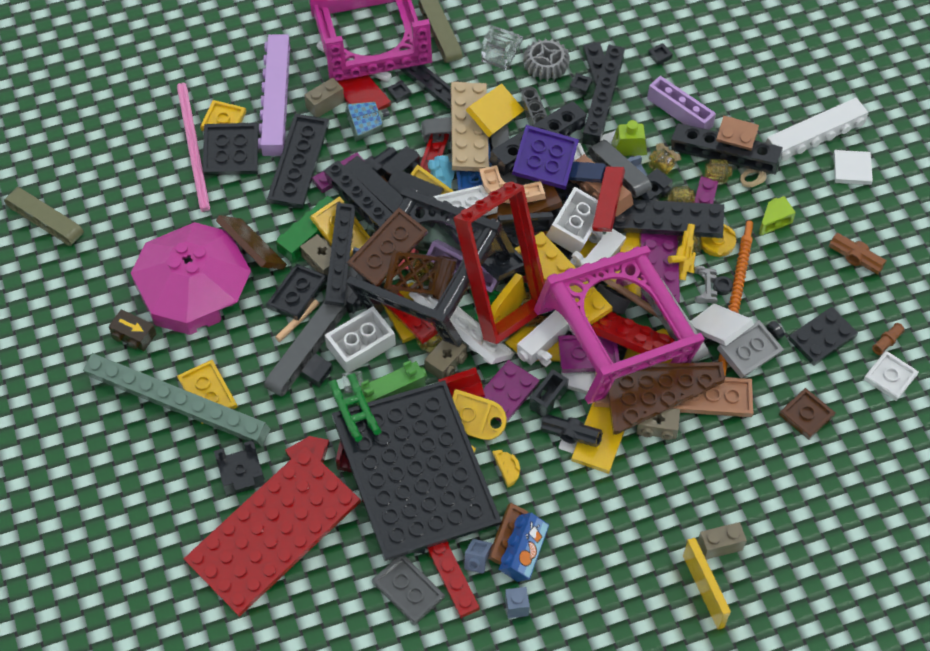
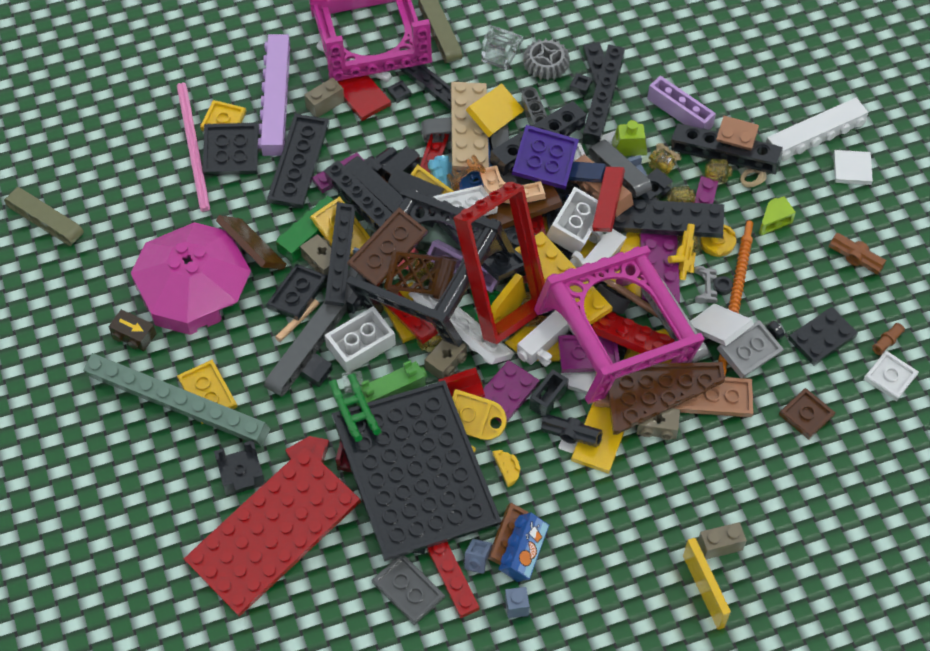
(365, 119): torso -> none
(472, 166): none -> clear orange piece
(540, 222): black plate -> none
(660, 54): black tile -> none

